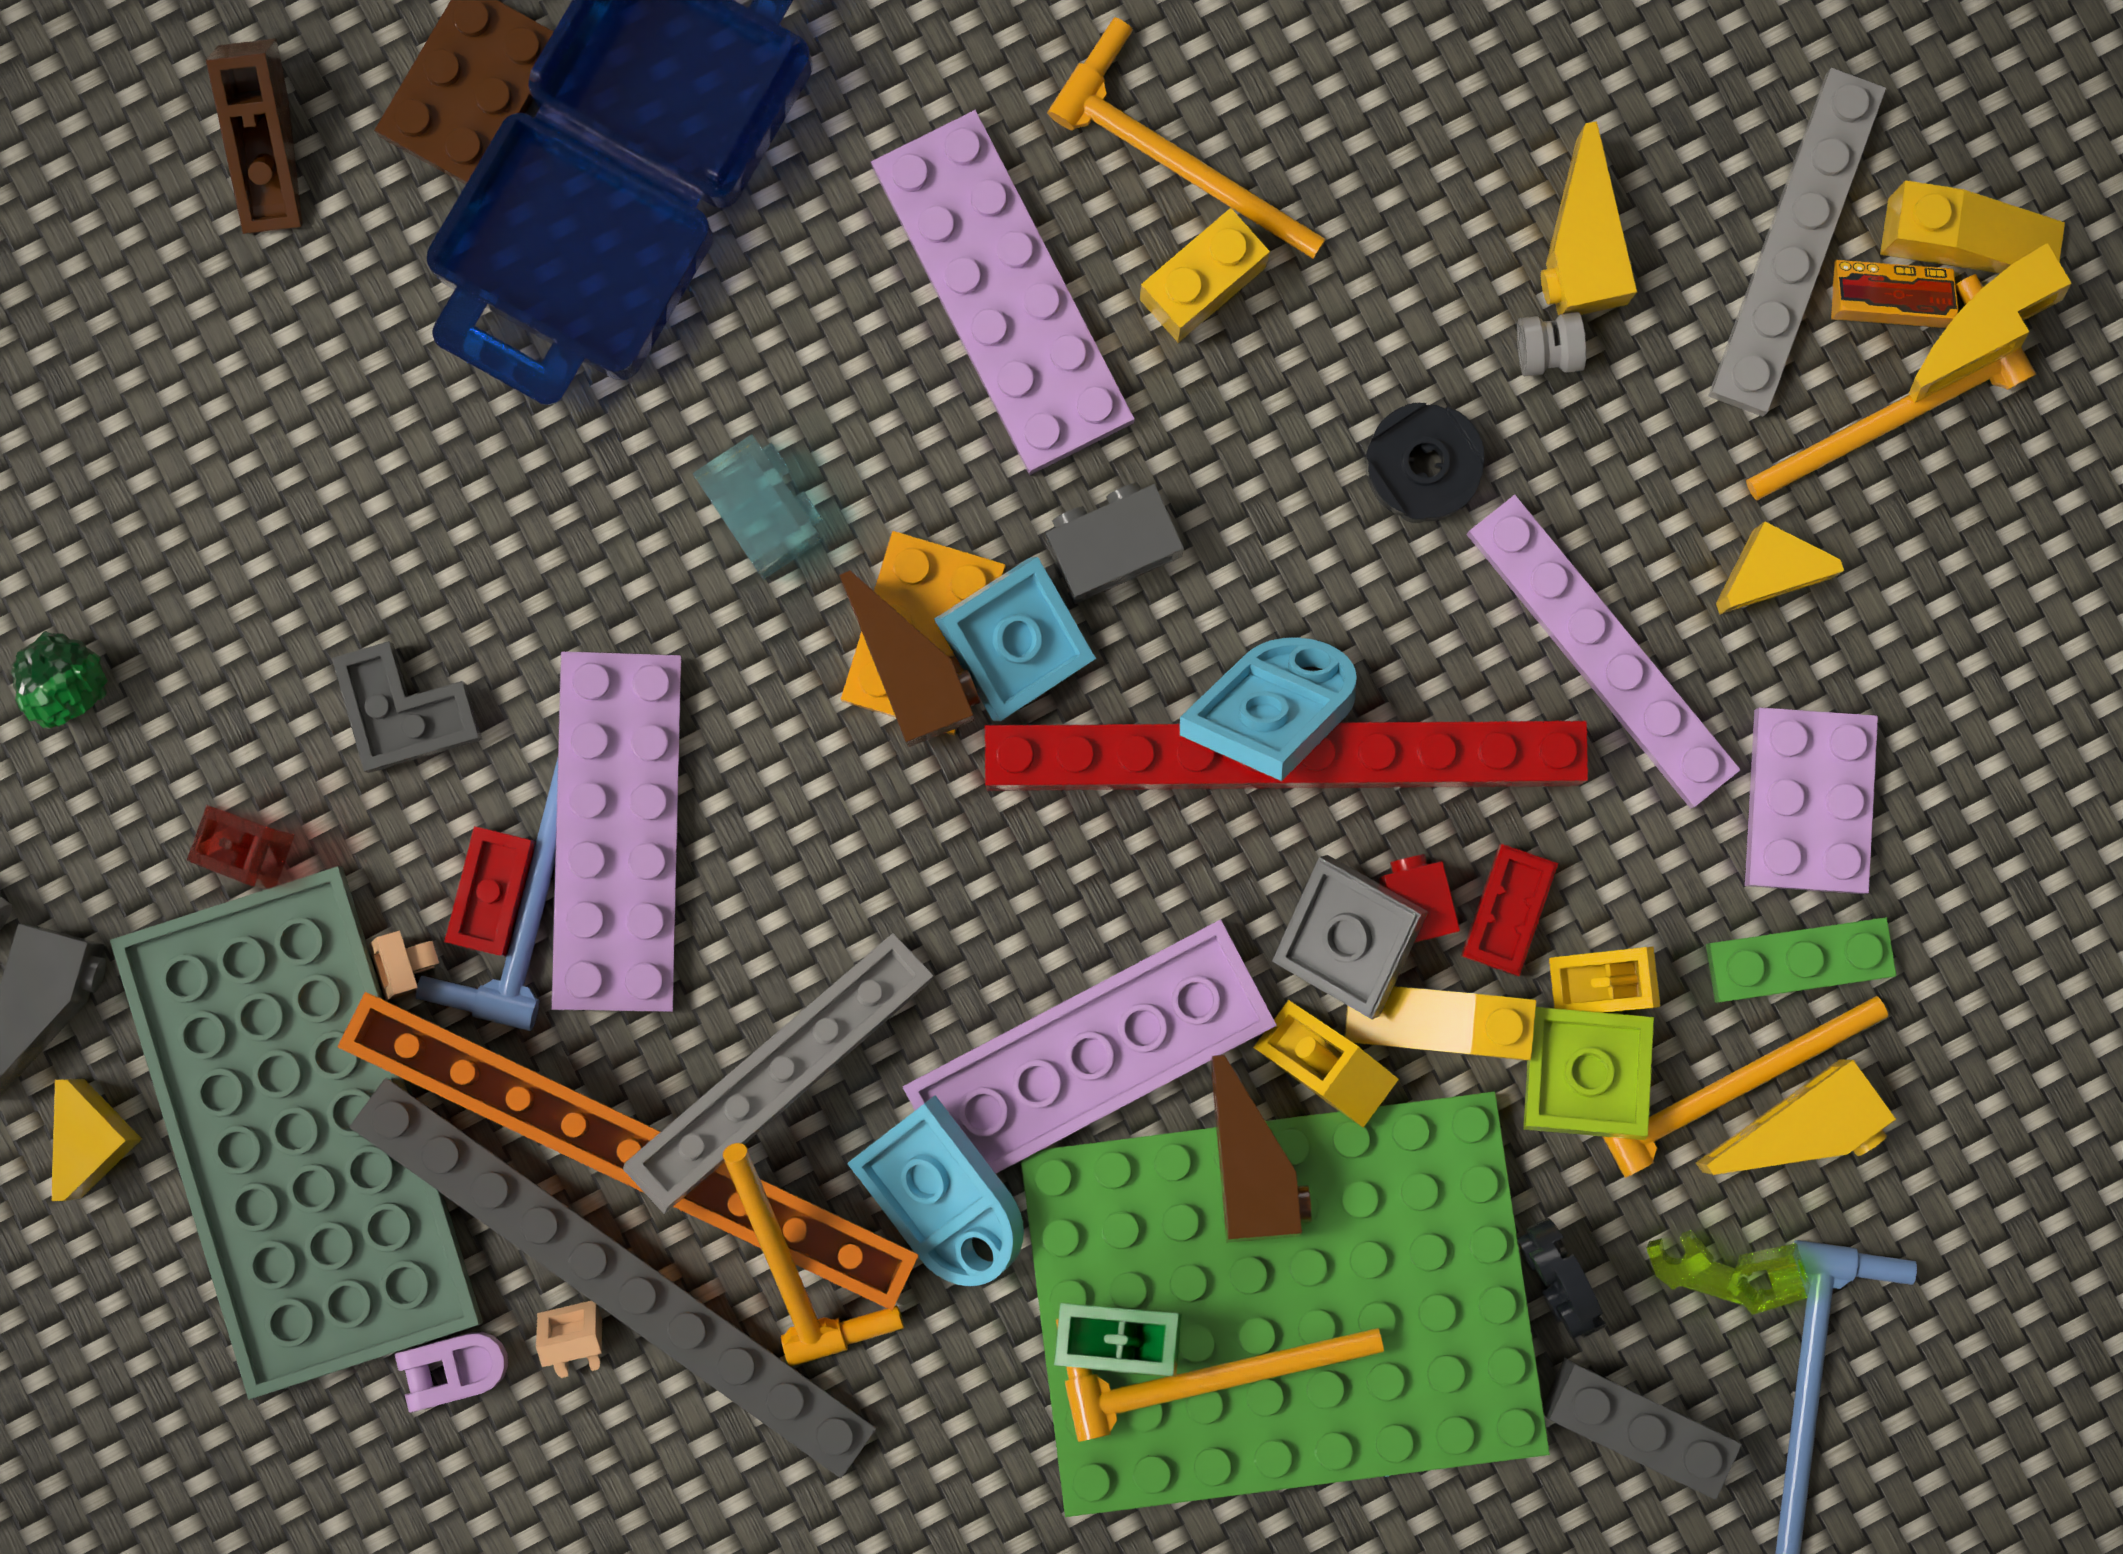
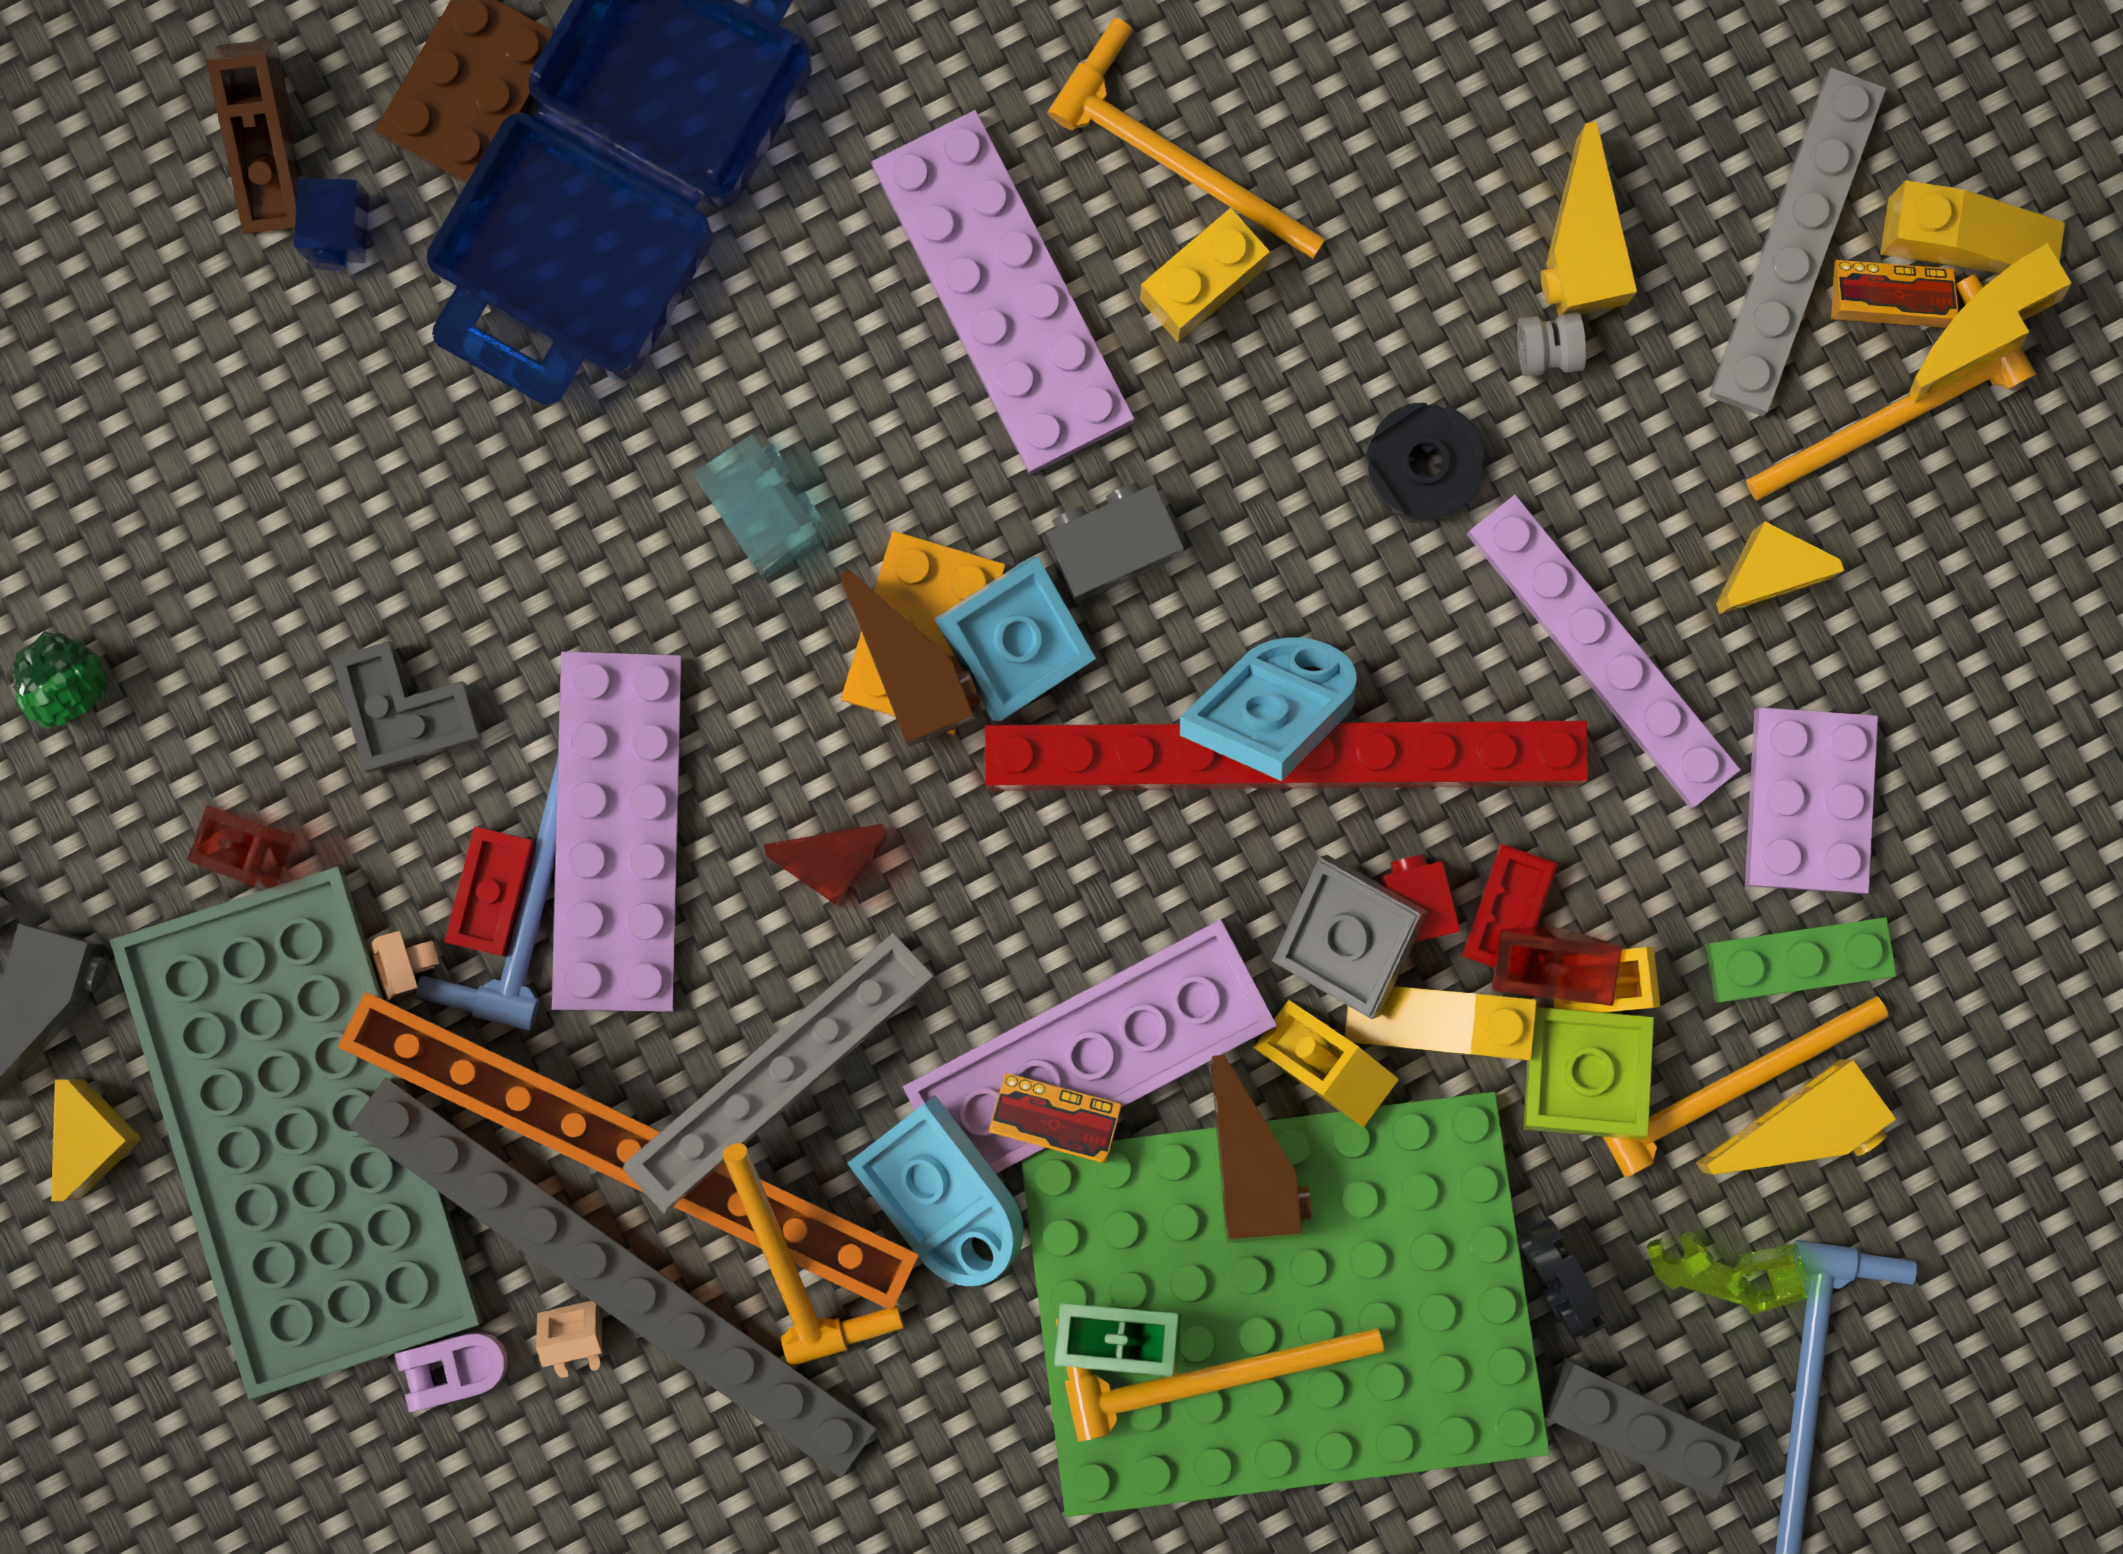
(331, 222): none -> clear blue brick
(831, 860): none -> clear red slope
(1055, 1118): none -> slope
(1556, 965): none -> clear red slope

